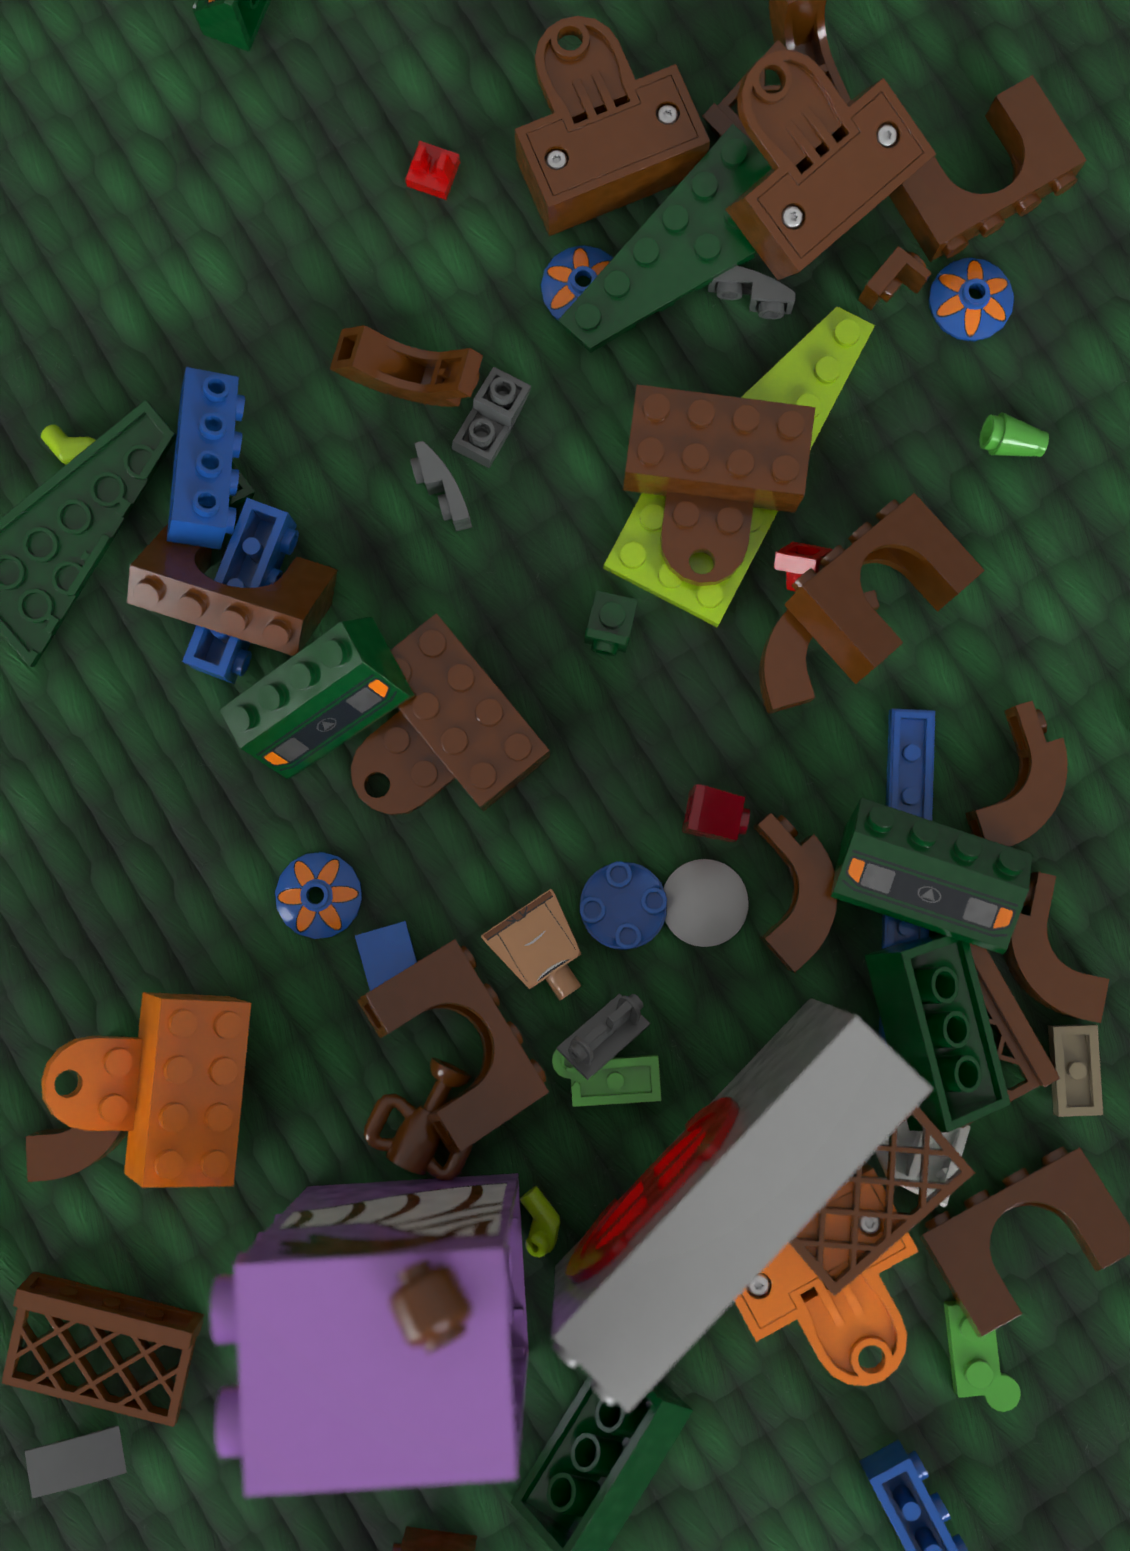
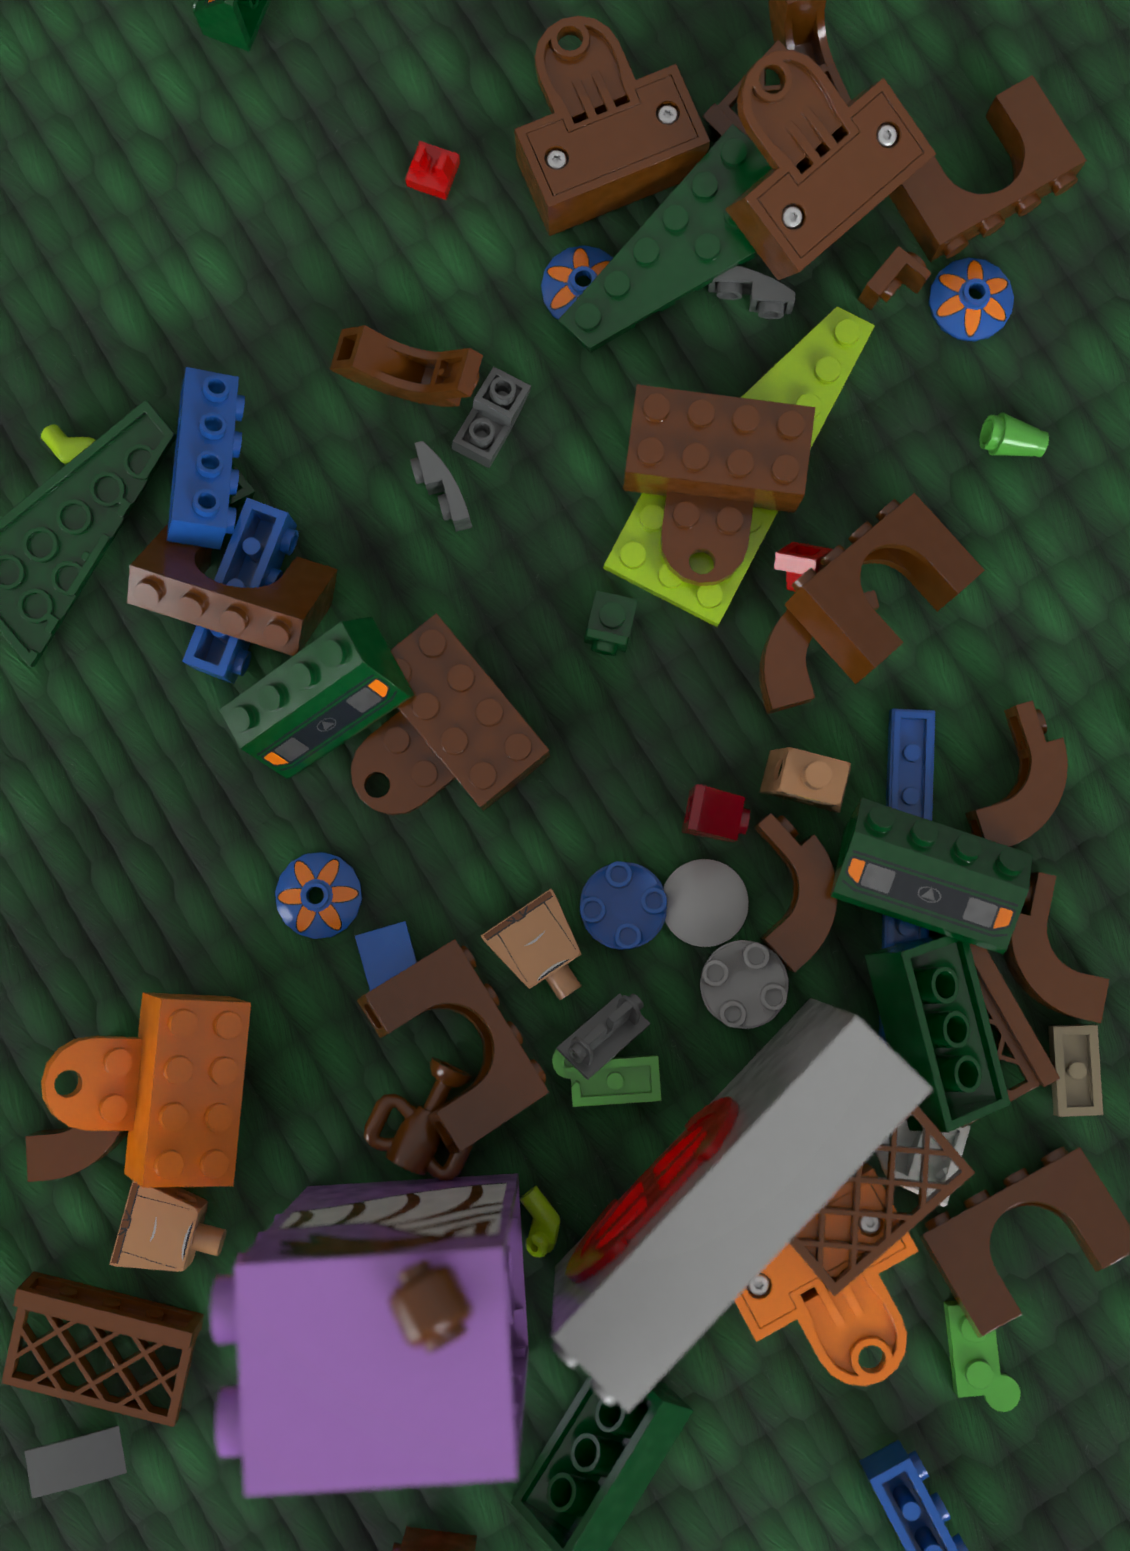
(164, 1230): none -> medium nougat torso
(744, 984): none -> light grey dish
(806, 778): none -> medium nougat torso

